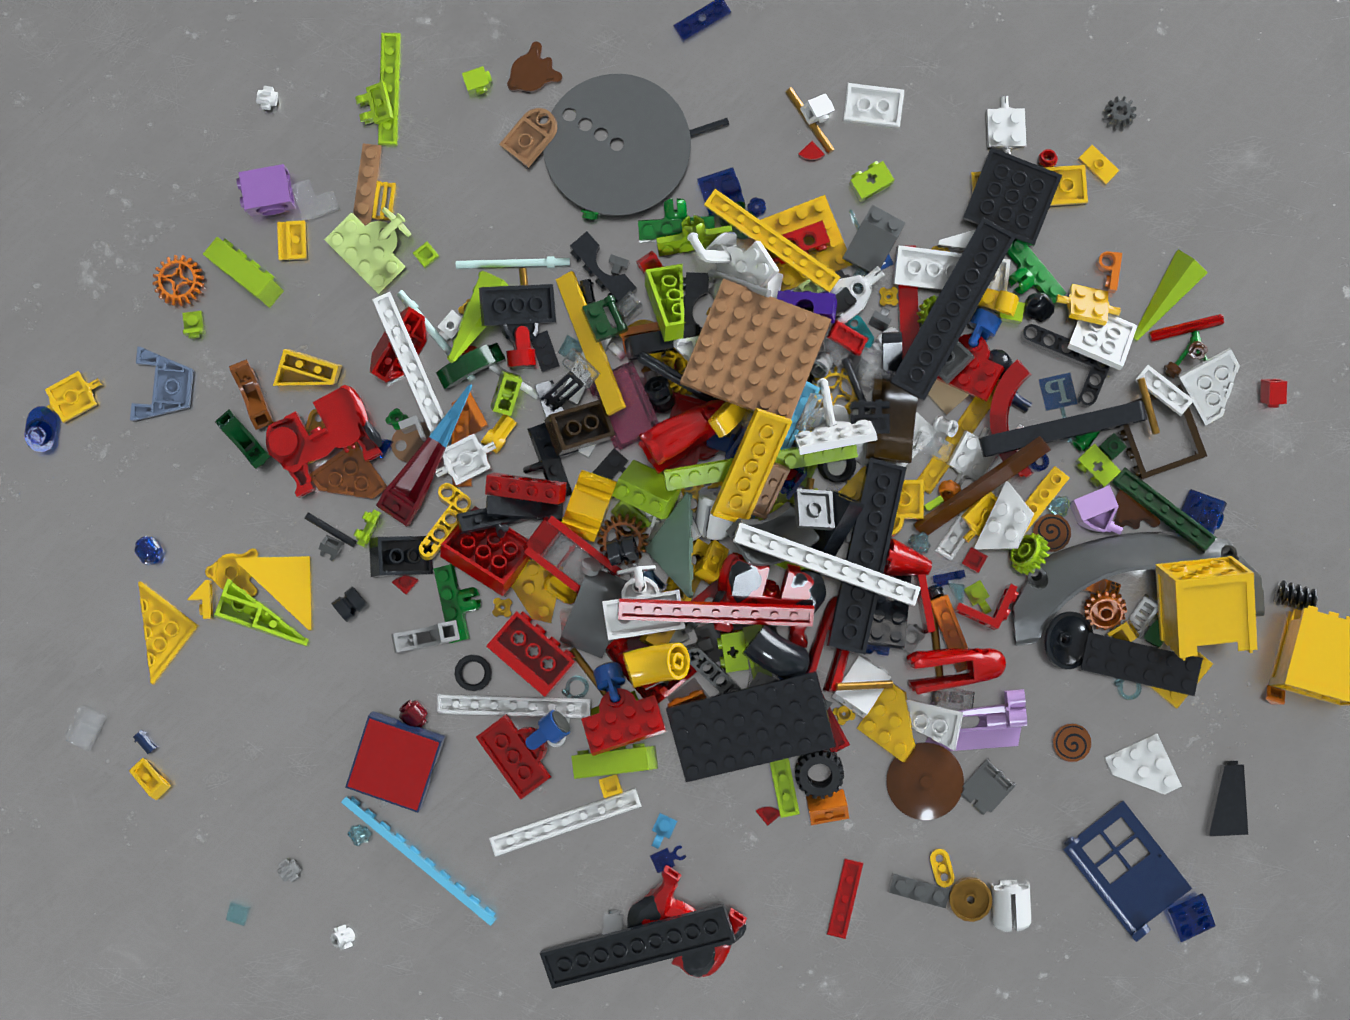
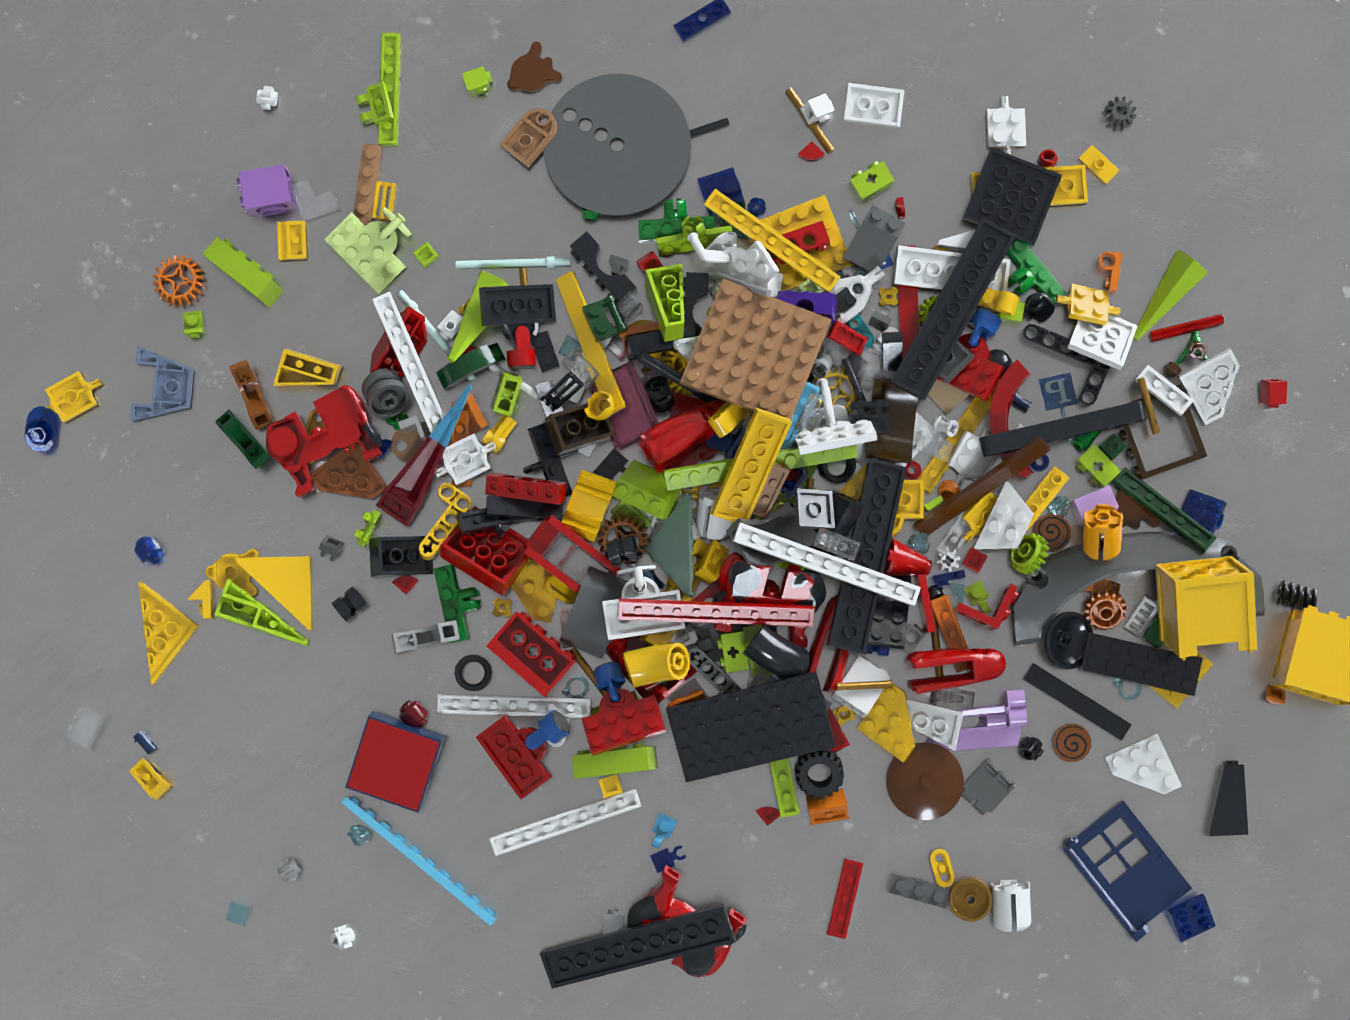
(331, 530): black piece -> none
(385, 393): none -> dark grey wheel
(587, 290): black pin -> none
(590, 566): light grey tile -> none
(600, 406): none -> yellow hair
(836, 544): none -> clear brick
(900, 208): none -> red tile
(916, 465): none -> red plate
(952, 555): none -> white gear
(1031, 748): none -> black gear
(1077, 701): none -> black tile
(1095, 526): none -> light orange cylinder
(1125, 631): yellow panel -> none

